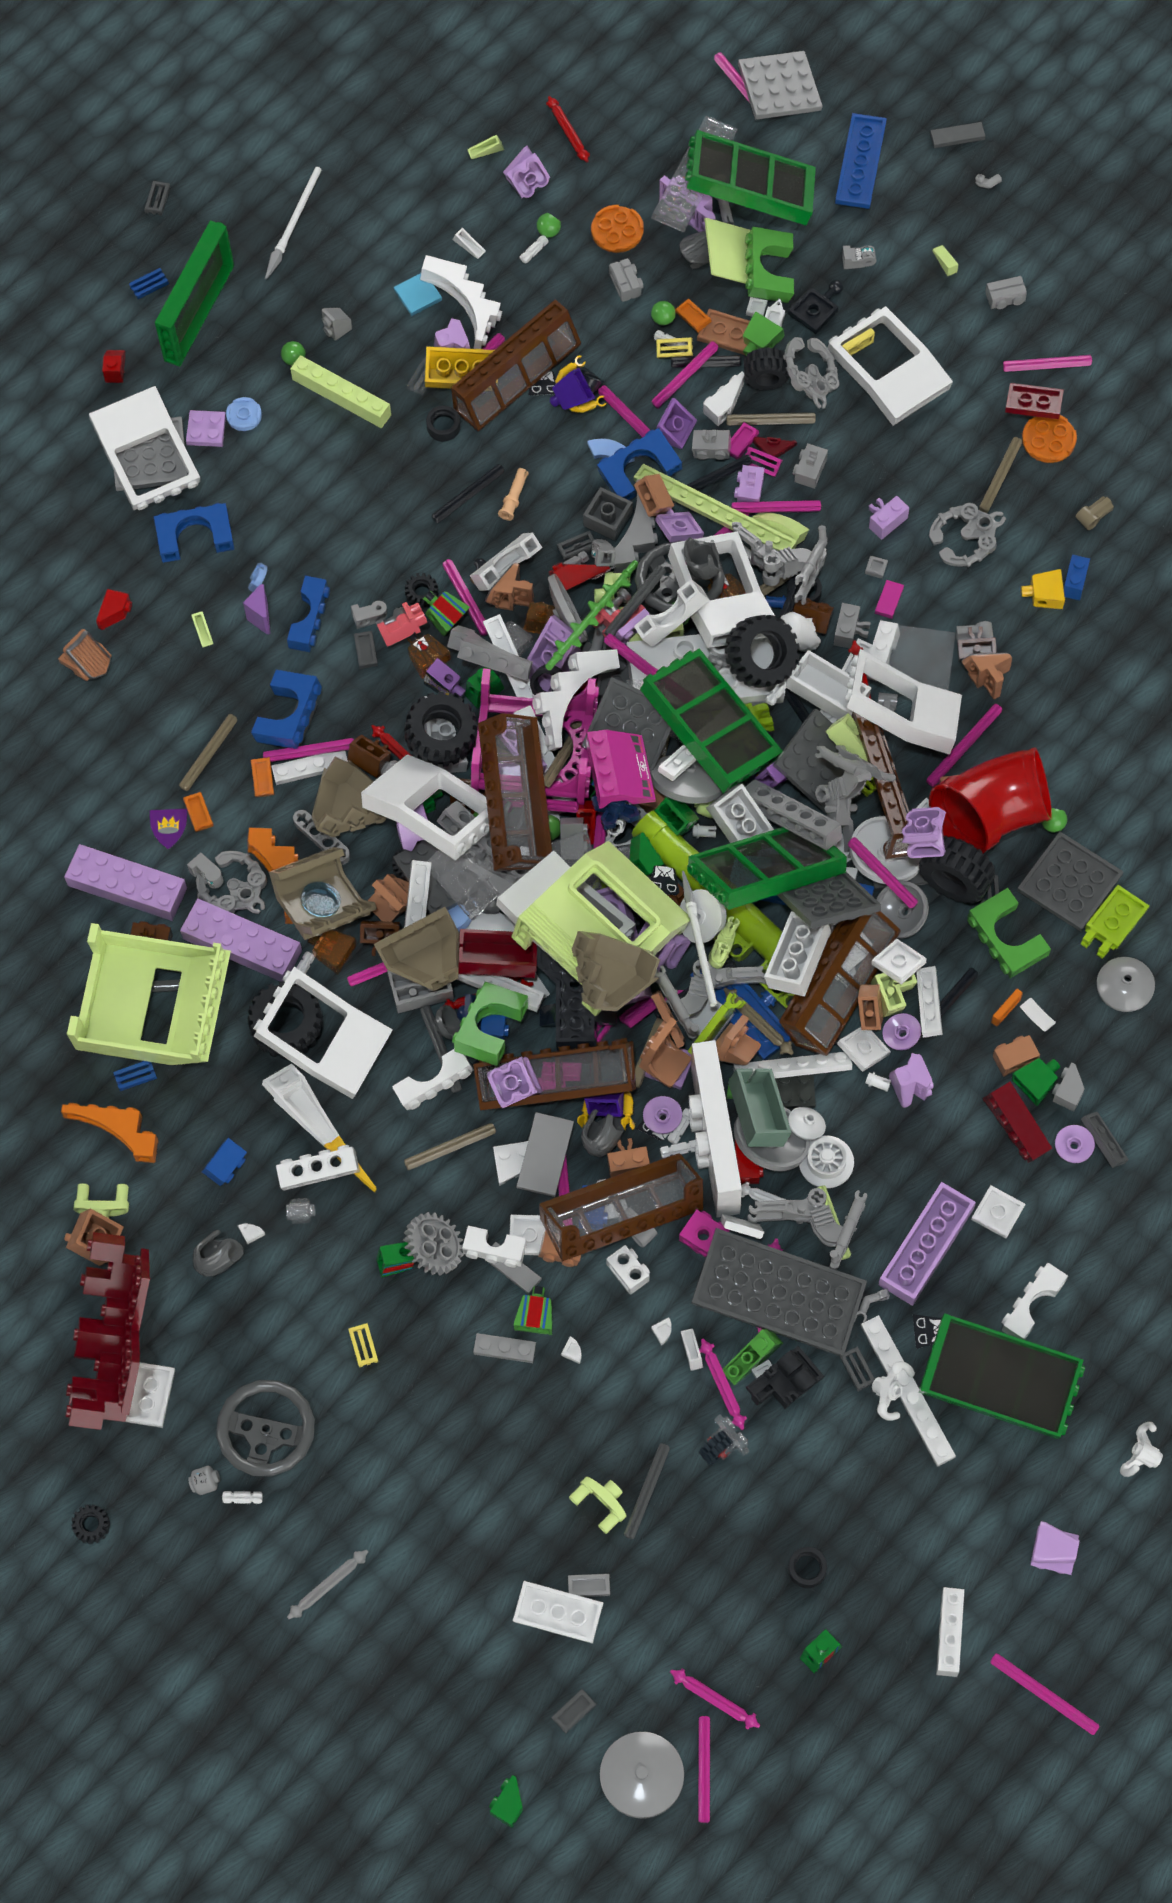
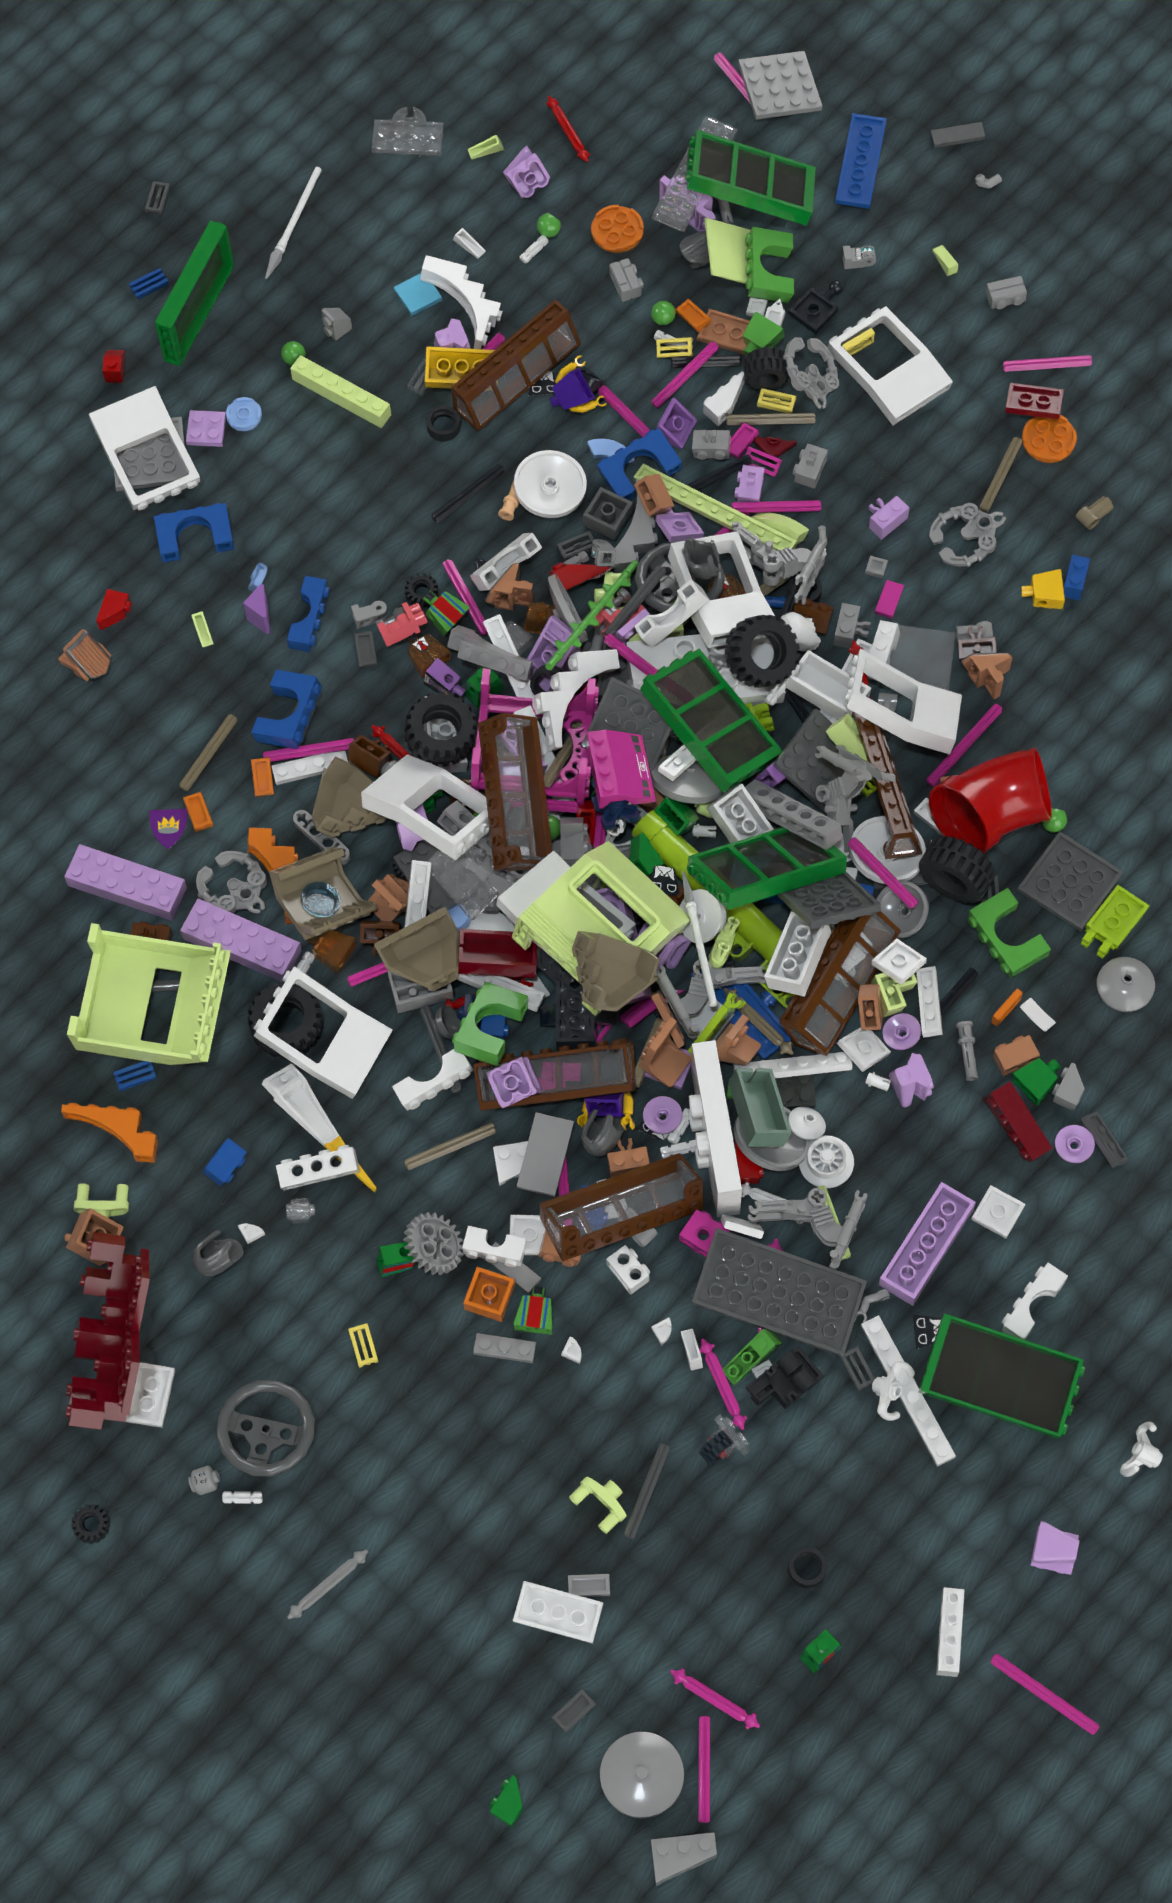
(208, 870): light grey leg -> none
(407, 134): none -> clear plate
(489, 1294): none -> orange brick
(550, 484): none -> white dish
(681, 1853): none -> light grey wedge
(774, 403): none -> light yellow tile
(924, 832): lavender piece -> none
(966, 1041): none -> light grey pin

